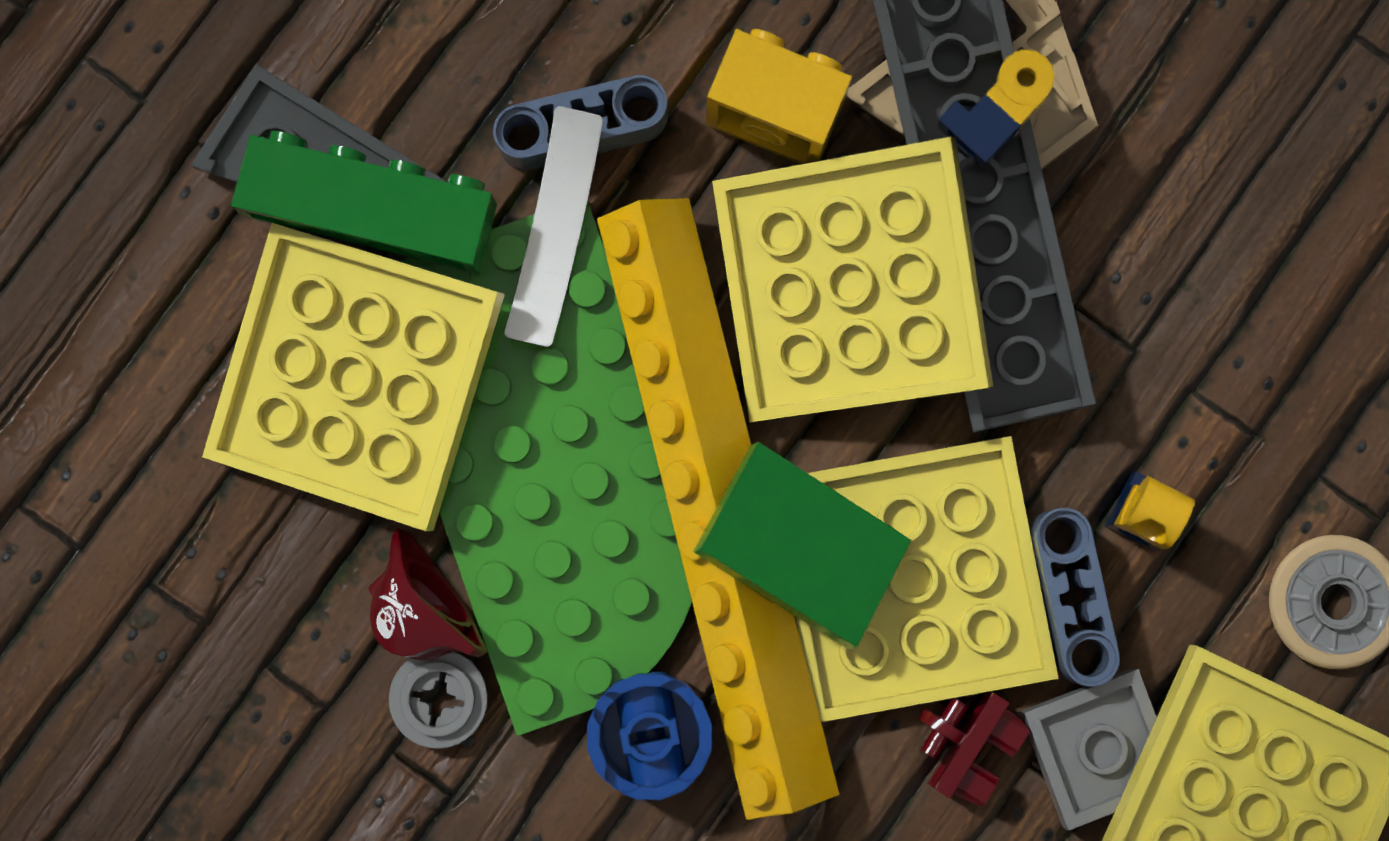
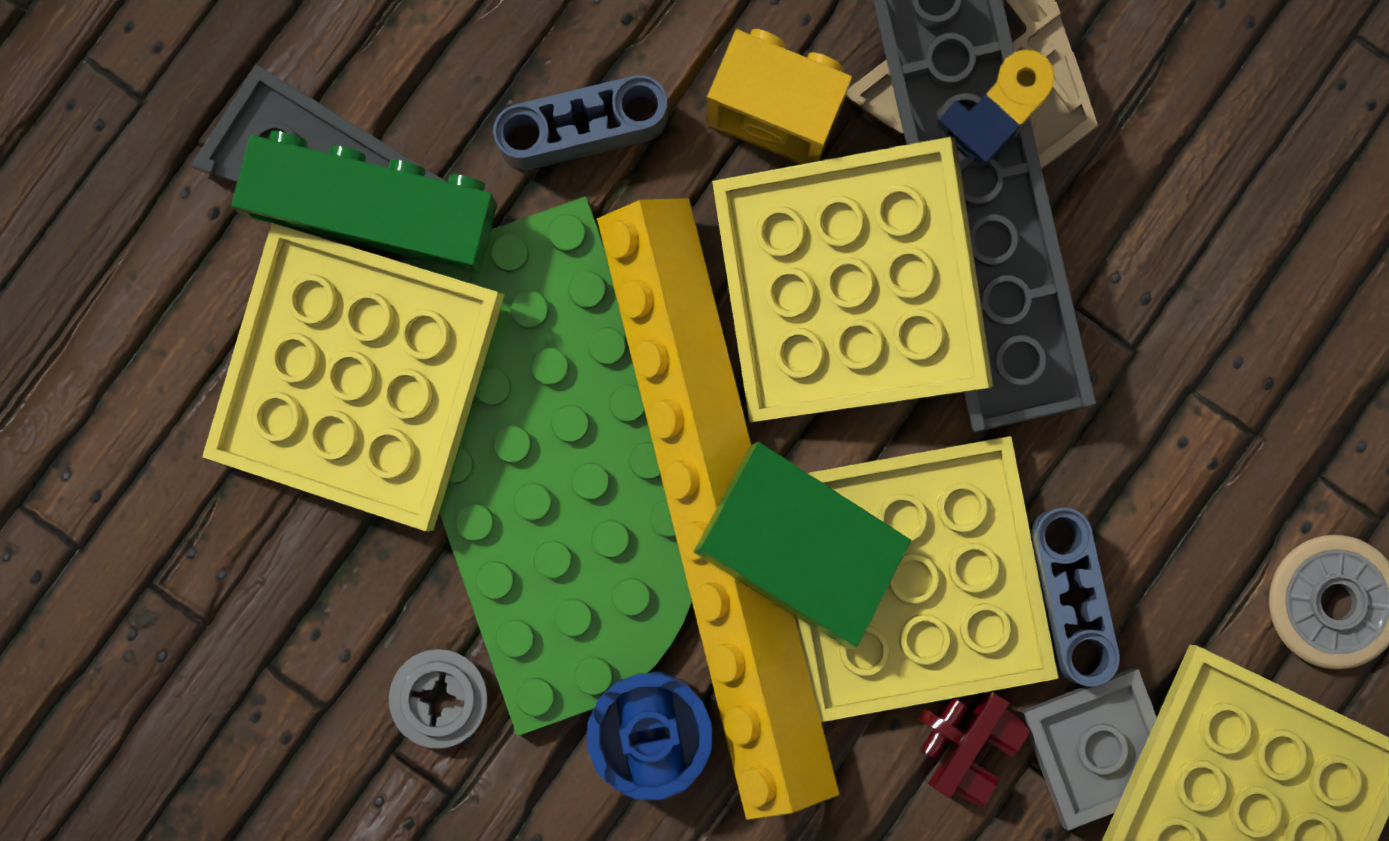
(417, 608): dark red hat -> none
(555, 226): white sticker -> none
(1150, 512): yellow leg -> none

